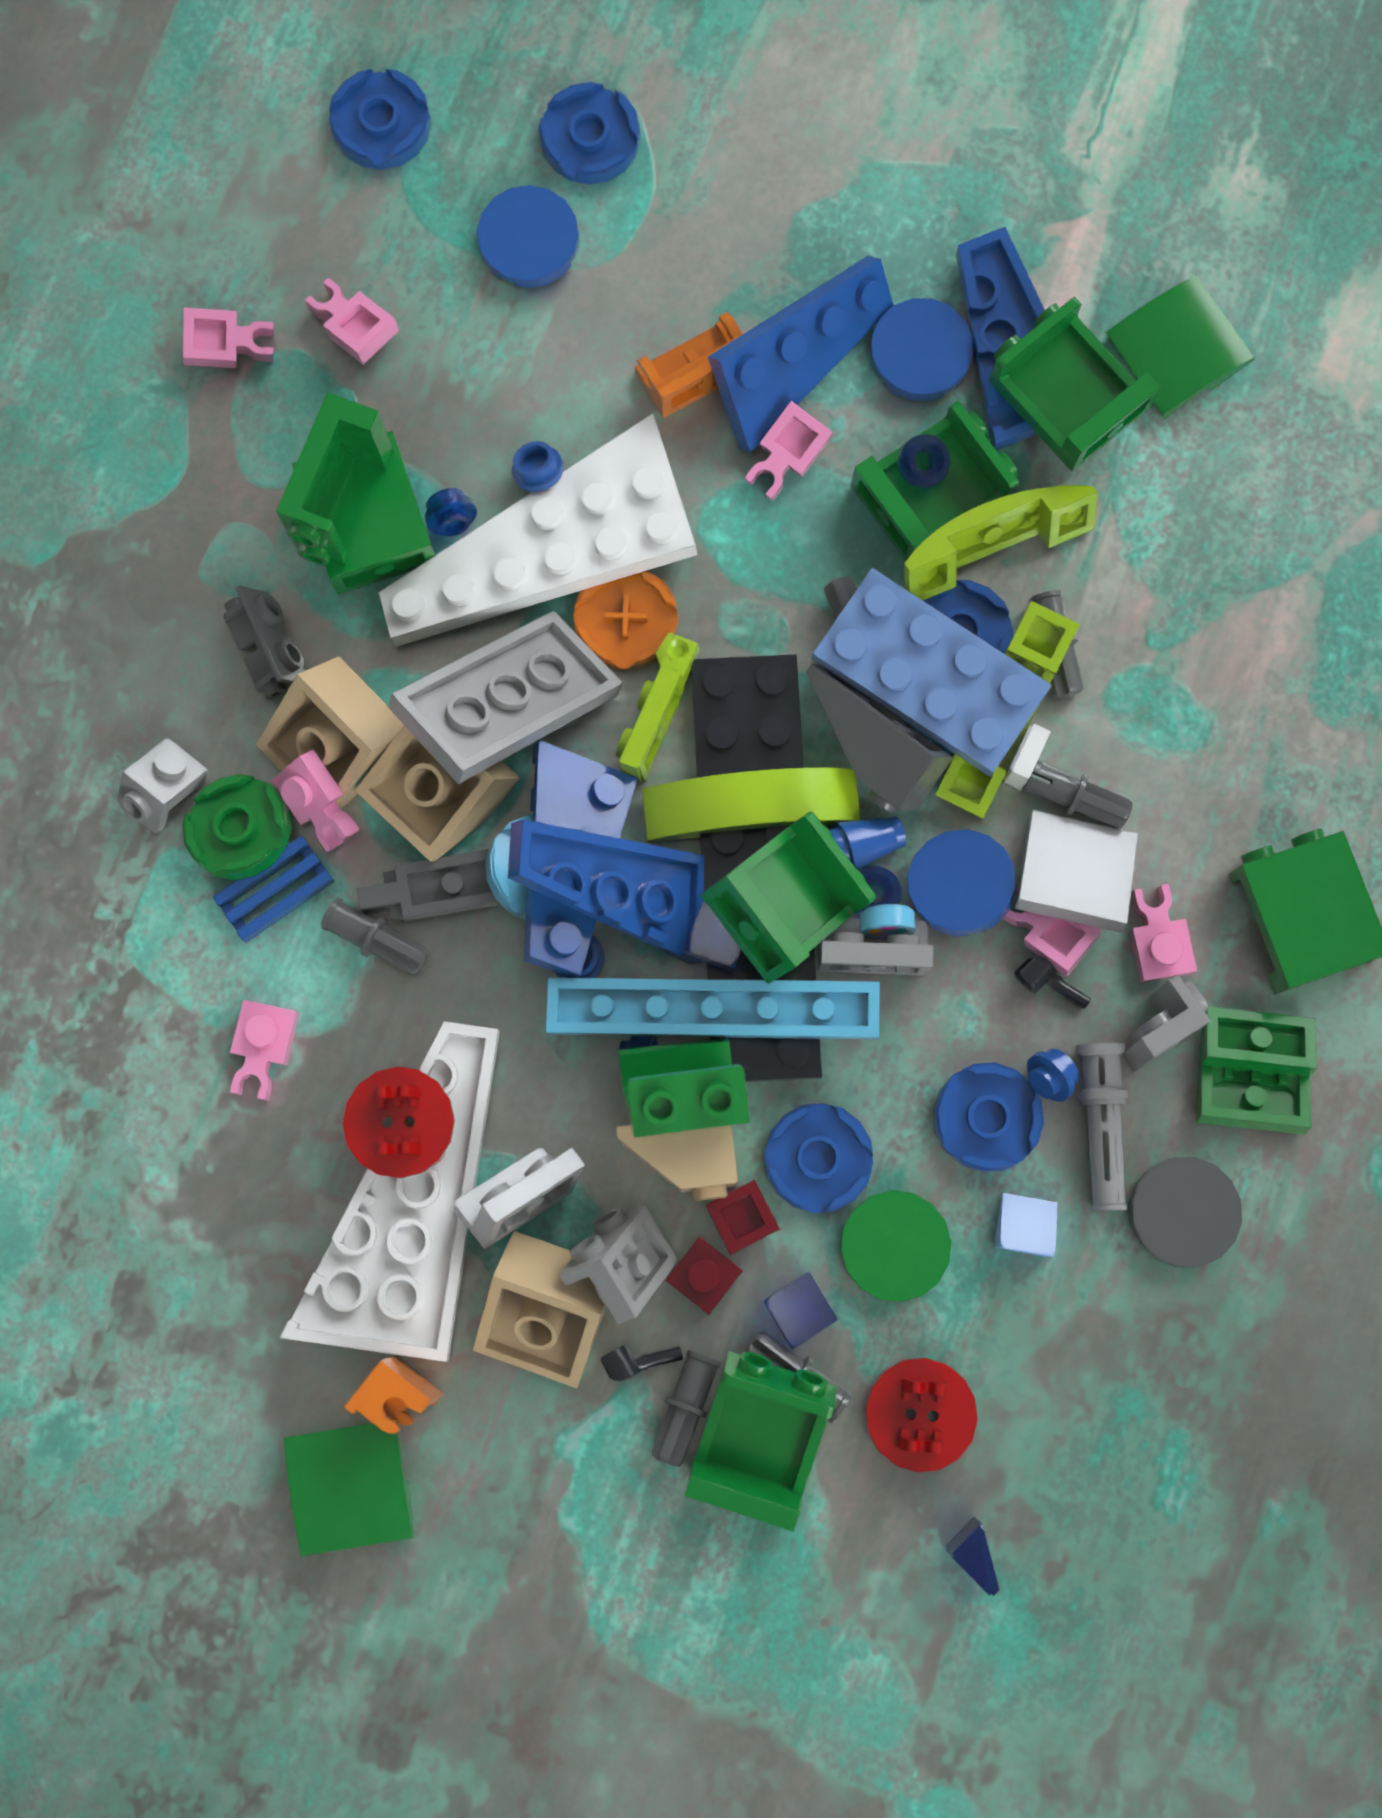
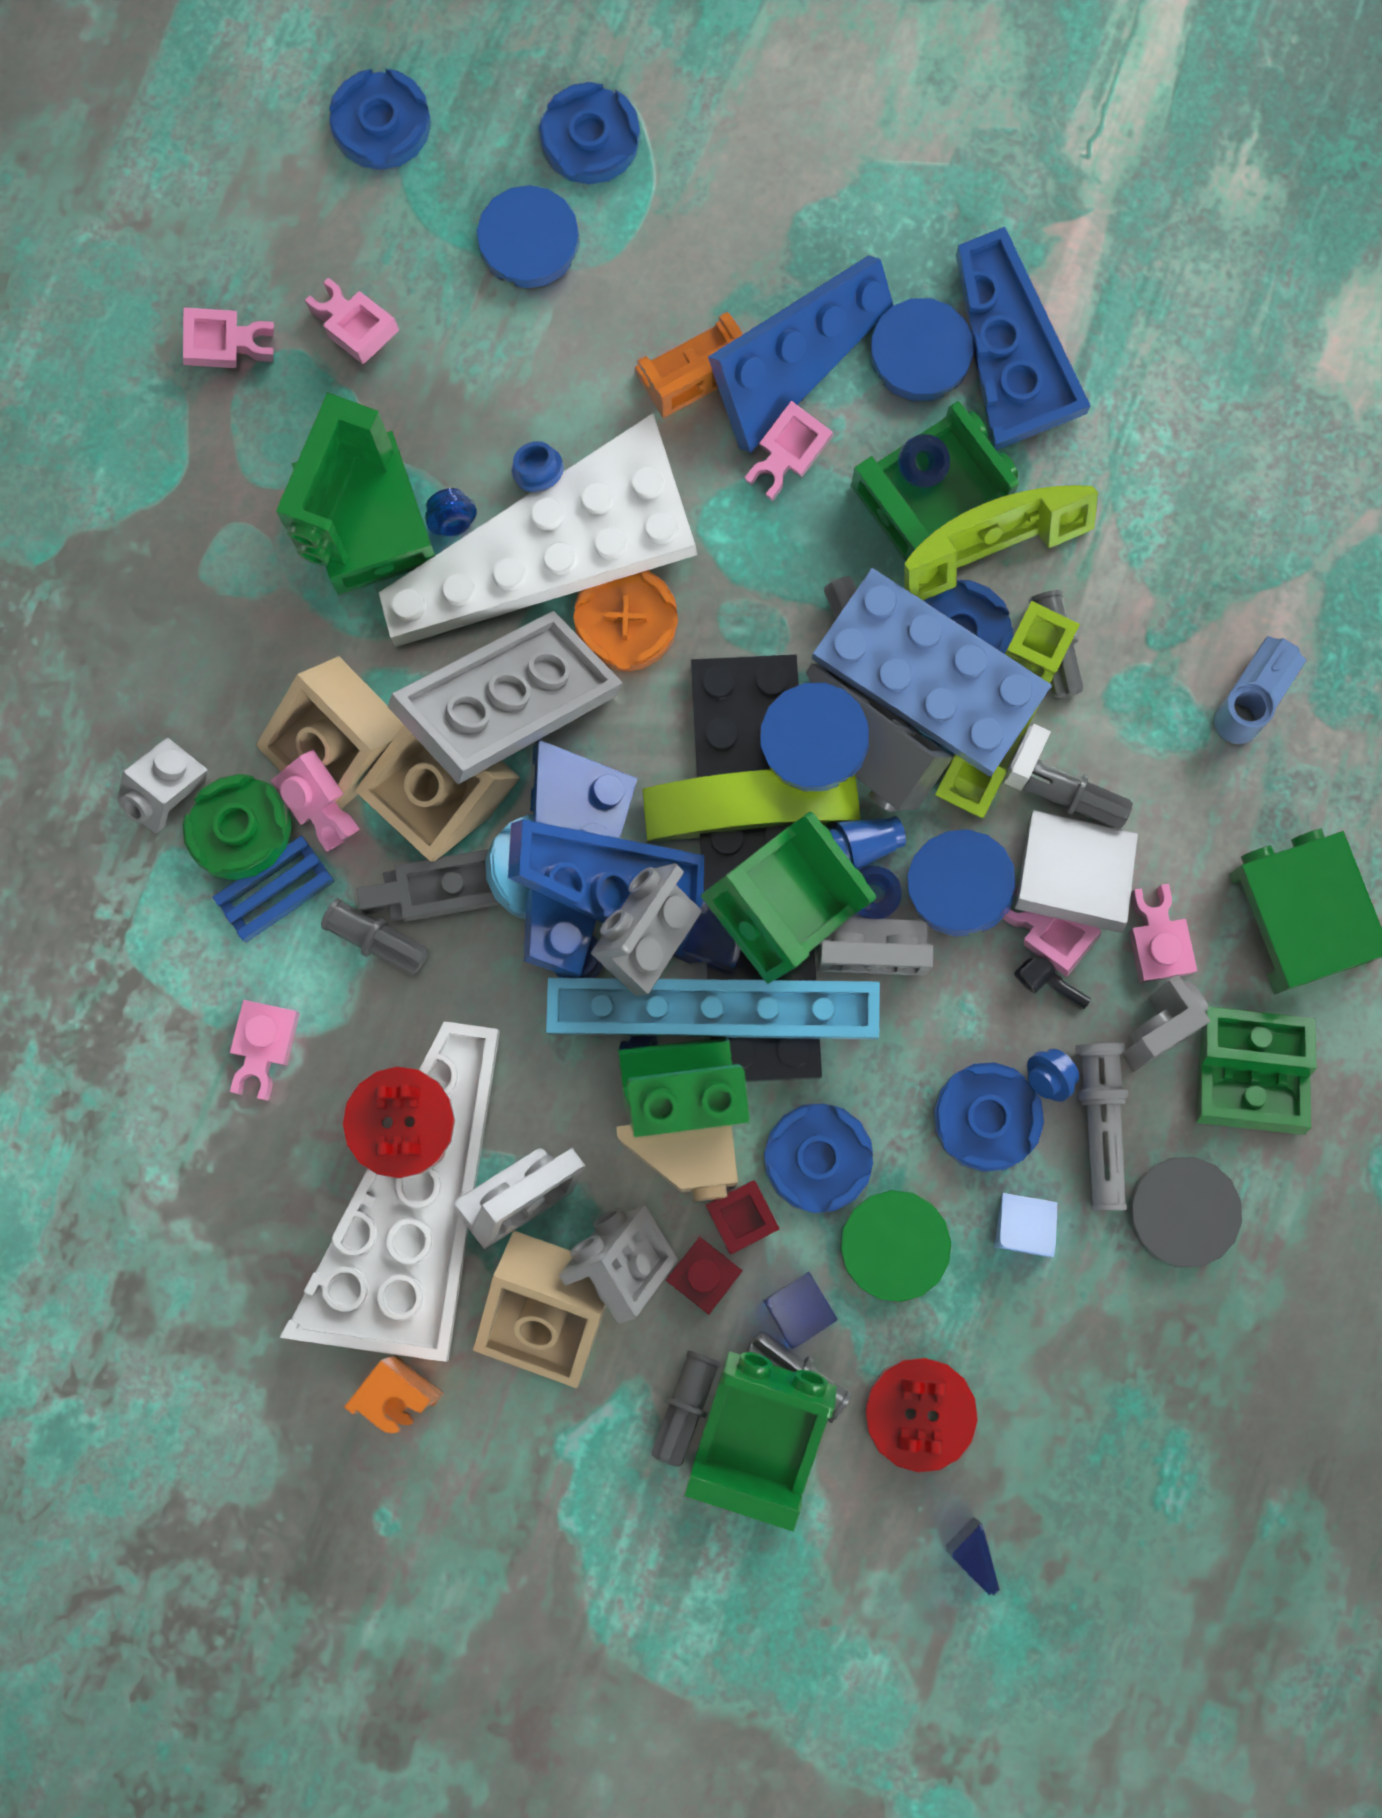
(257, 620): dark grey hinge -> none
(348, 1489): green slope -> none
(622, 1365): black hand -> none
(646, 929): none -> light grey bracket
(658, 707): lime hinge -> none
(815, 736): none -> blue tile
(887, 920): medium azure tile -> none
(1069, 385): green panel -> none
(1181, 344): green slope -> none
(1259, 690): none -> medium blue piece

